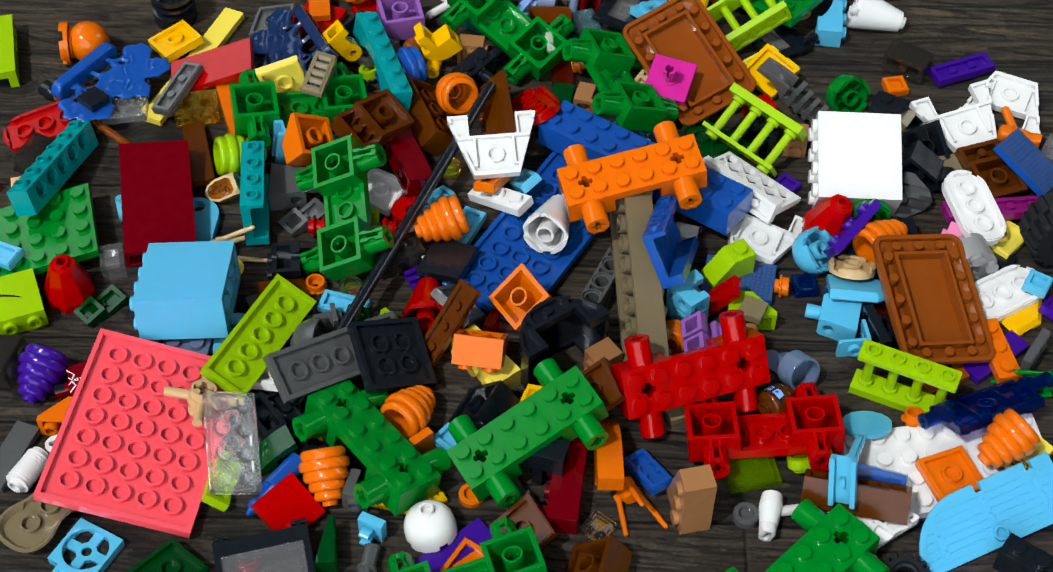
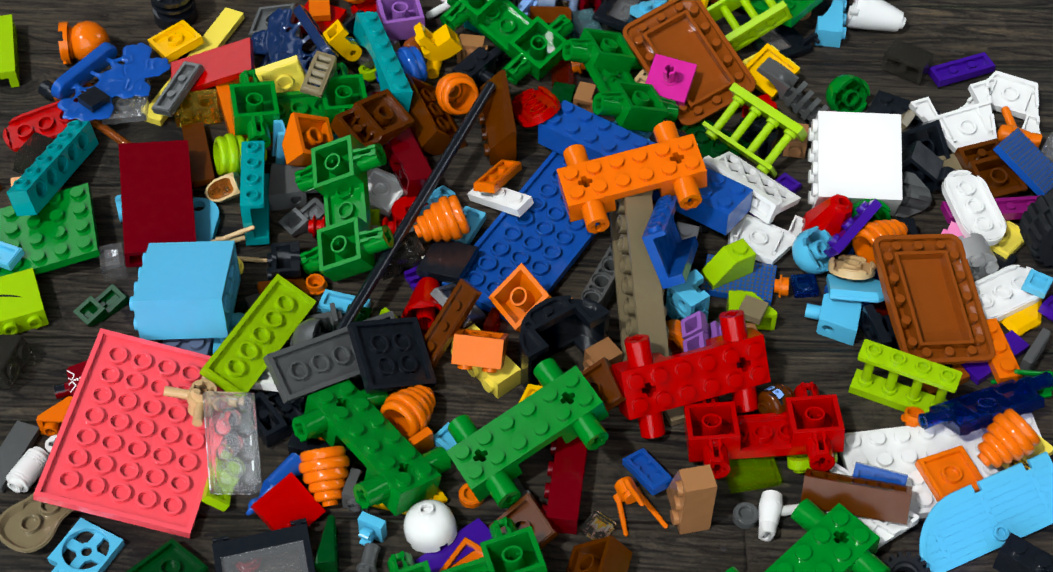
(39, 372): dark purple piece -> none
(67, 284): red cone -> none
(275, 447): dark green slope -> none
(350, 285): clear smoke tile -> none
(453, 169): clear yellow tile -> none
(486, 403): black slope -> none
(493, 153): white wing -> none
(525, 181): medium azure tile -> none
(548, 226): white cone -> none
(549, 459): black brick -> none
(609, 459): orange slope -> none
(724, 294): red tile -> none
(793, 367): sand blue piece -> none
(844, 469): medium azure piece -> none
(852, 347): medium azure bracket -> none
(895, 85): orange tile -> none

